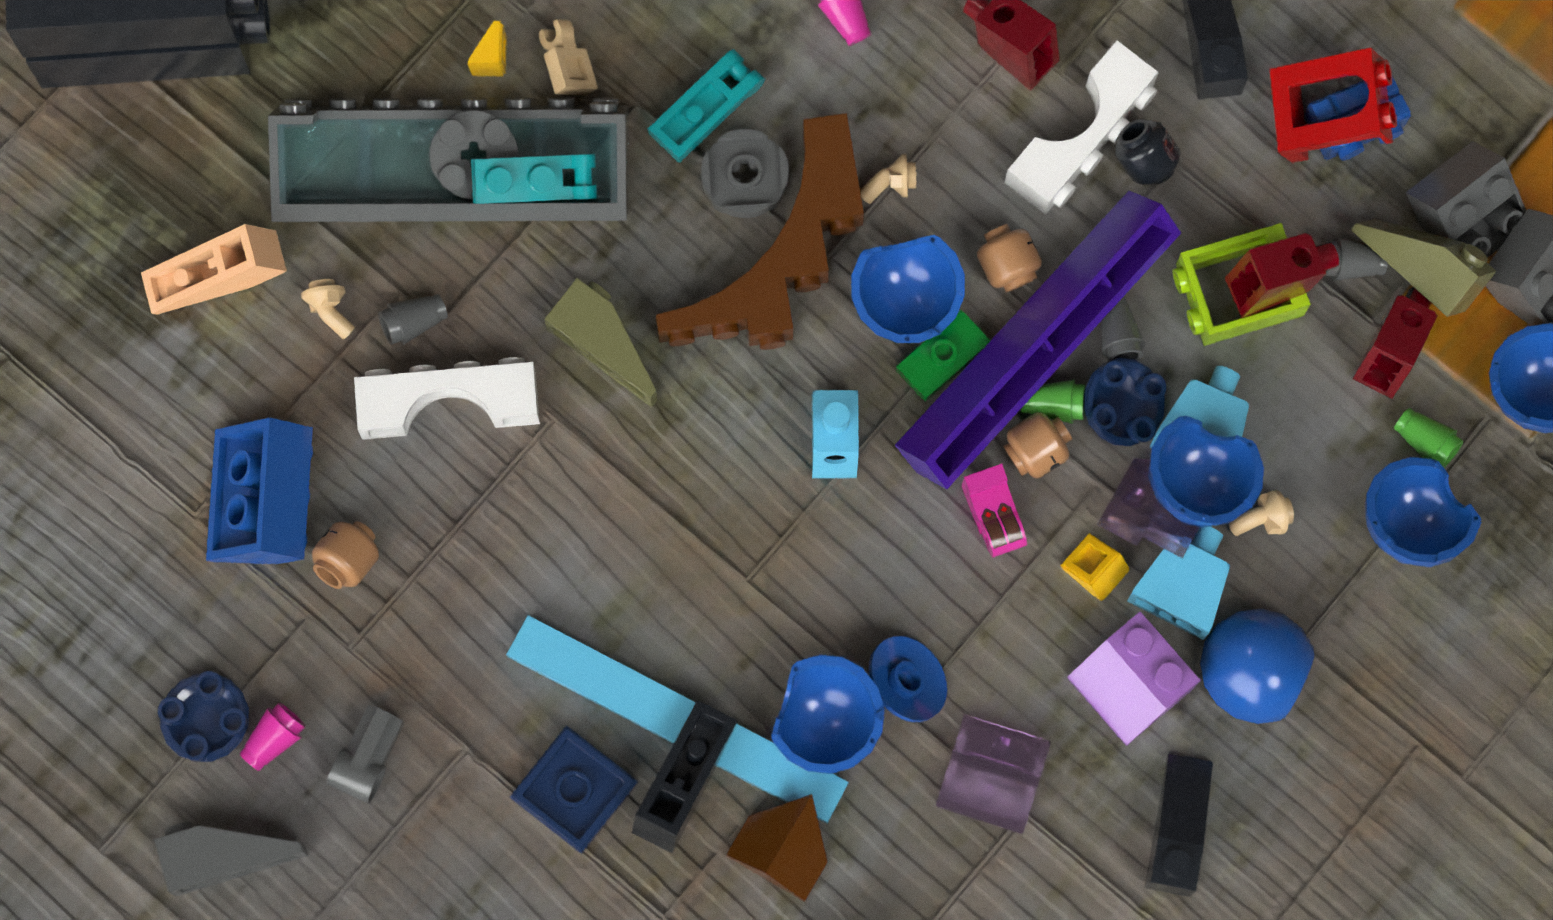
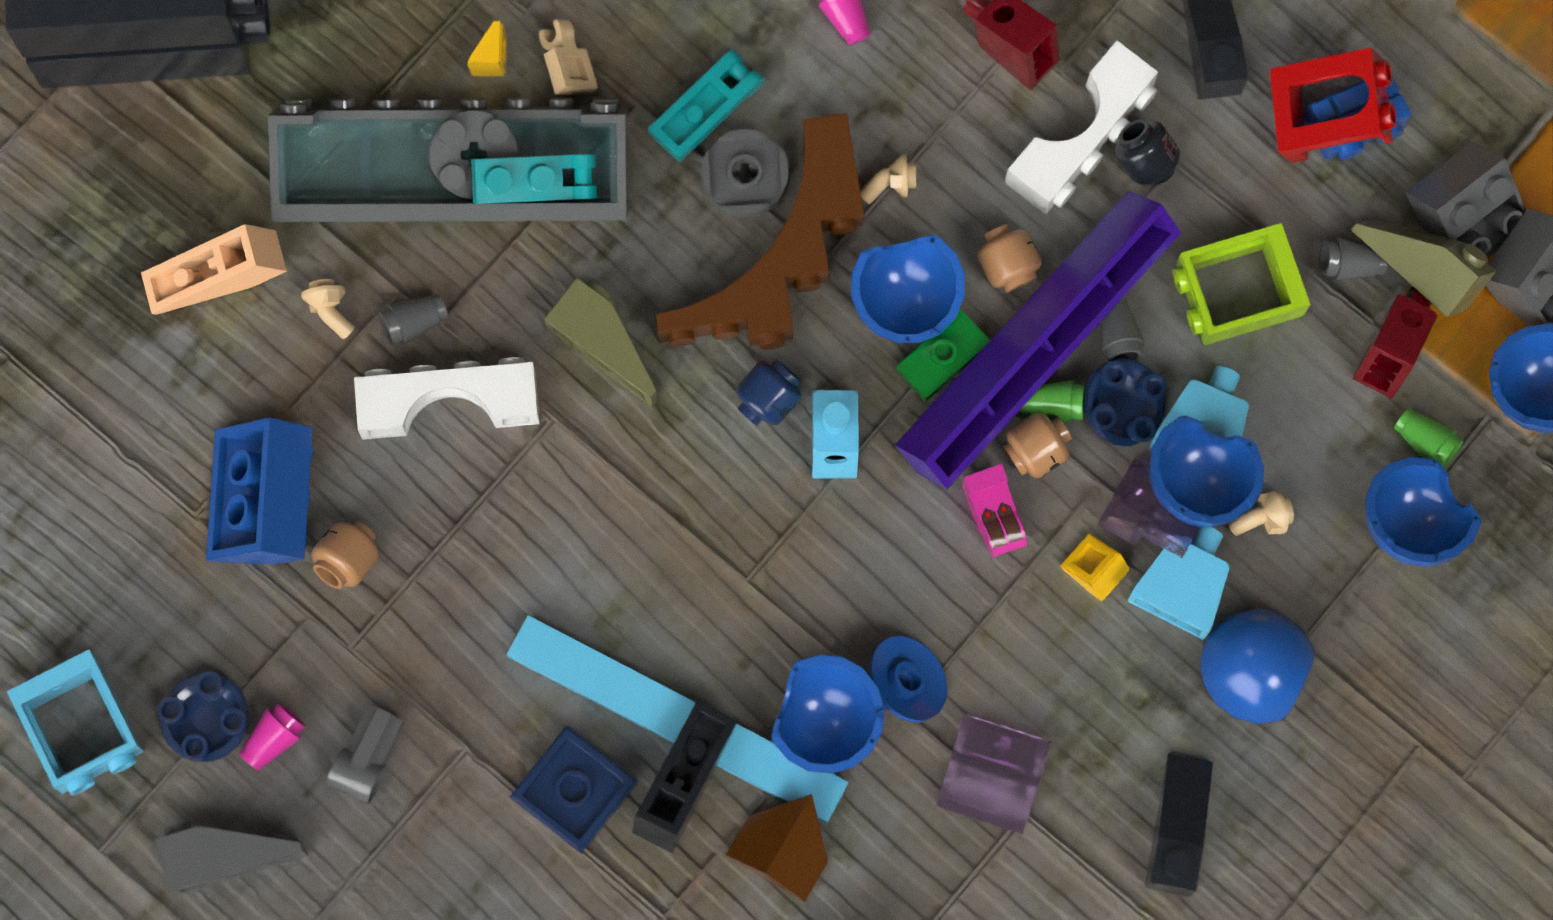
(55, 683): none -> medium azure window
(768, 392): none -> dark blue head
(1133, 678): slope -> none
(1279, 272): dark red torso -> none

